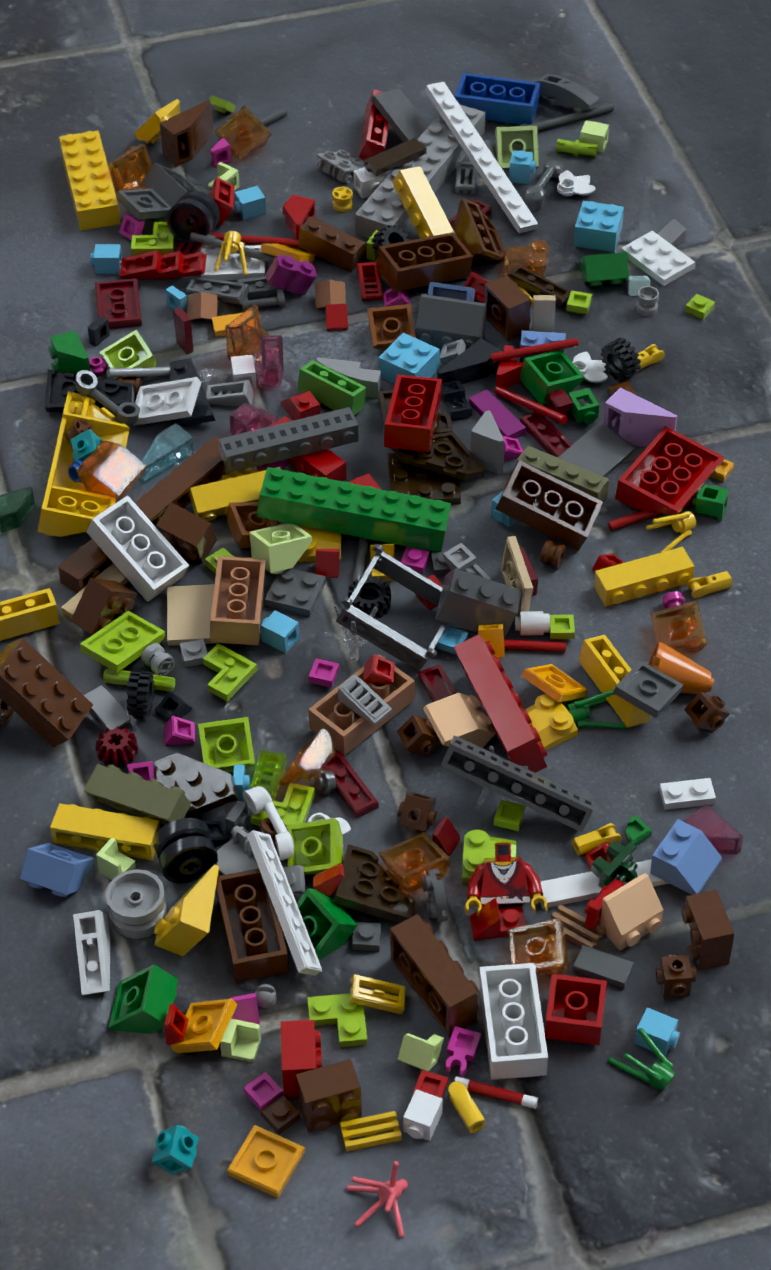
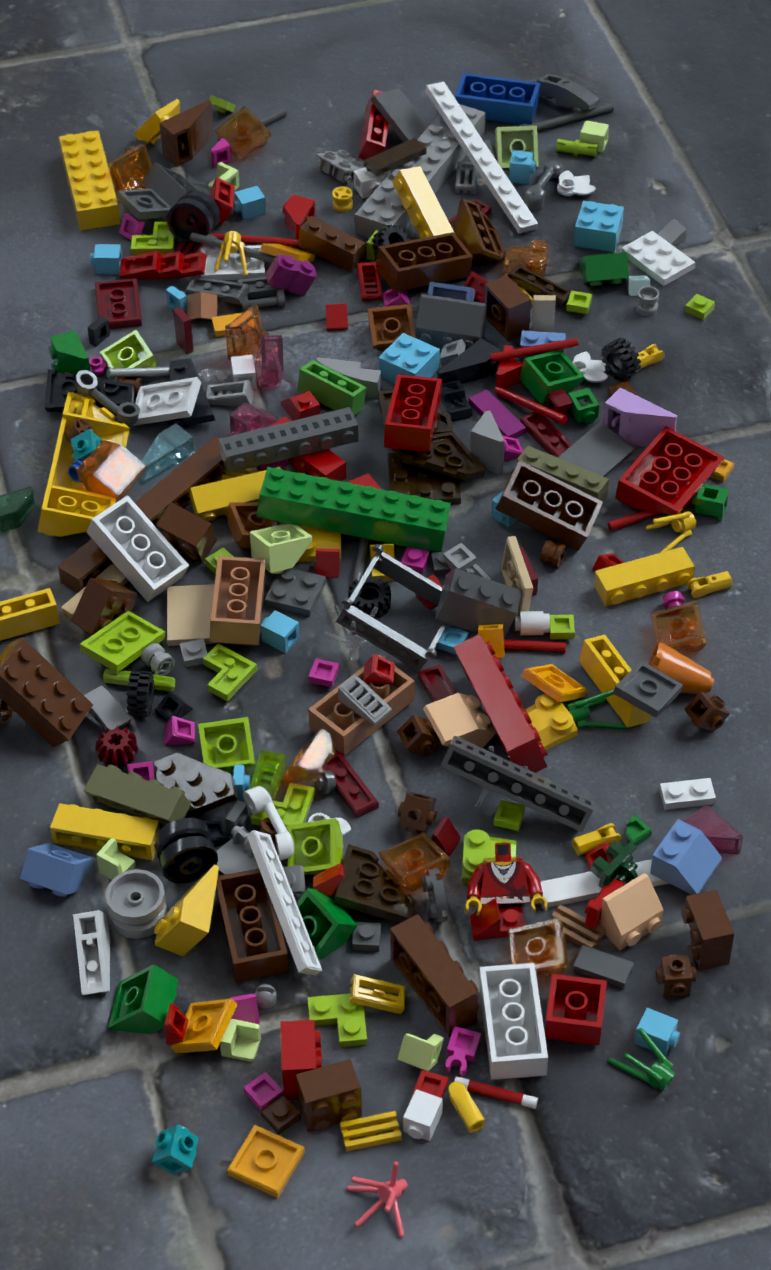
(329, 293): nougat panel -> none

